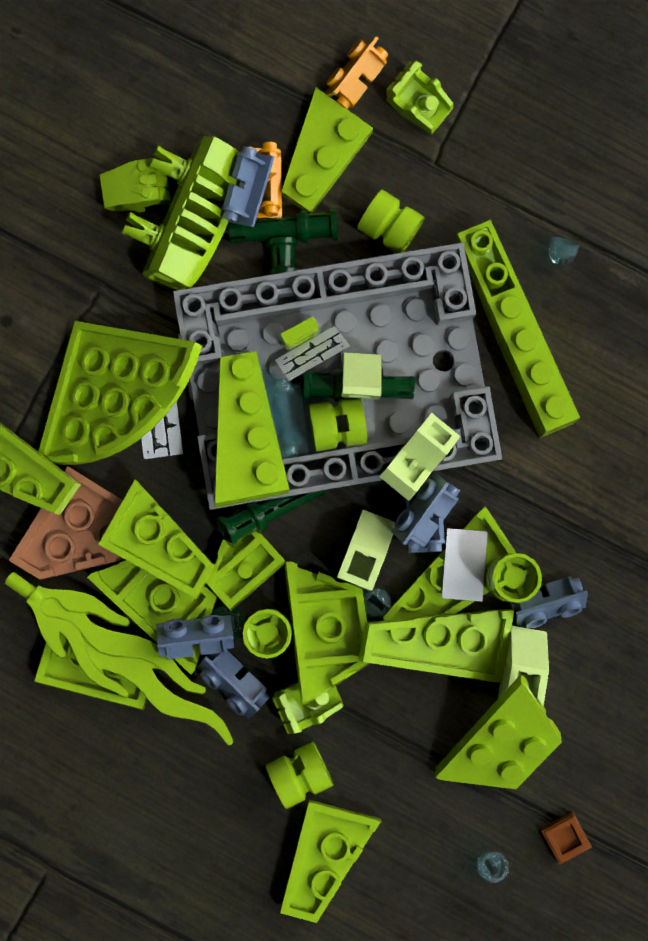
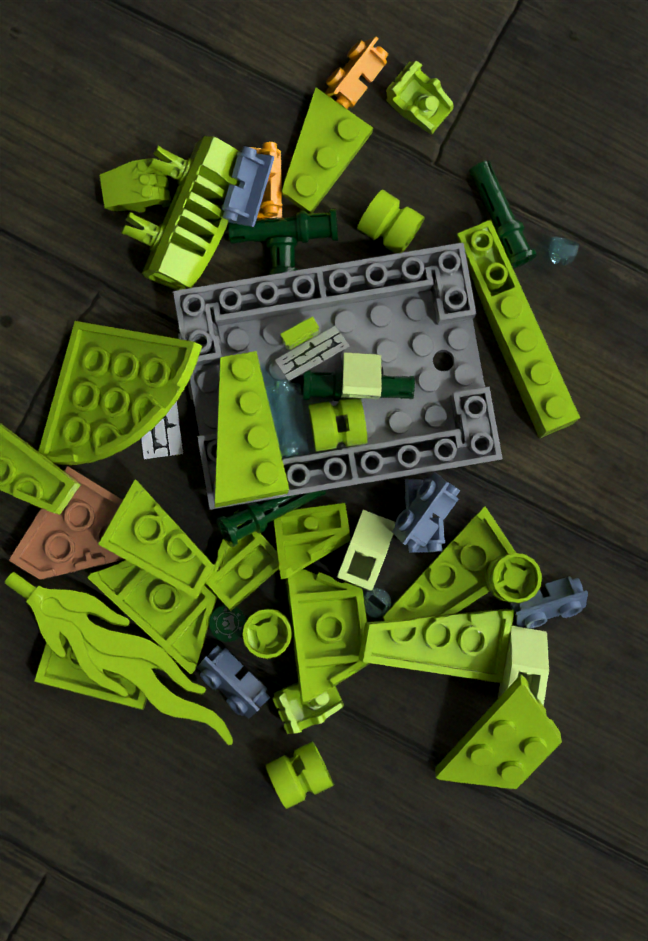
(177, 636): sand blue hinge -> none
(309, 535): none -> lime wing
(324, 854): lime wing -> none
(420, 456): yellowish green slope -> none
(464, 564): white sticker -> none
(499, 864): clear light blue hinge -> none
(506, 226): none -> dark green pin
(565, 838): dark orange tile -> none

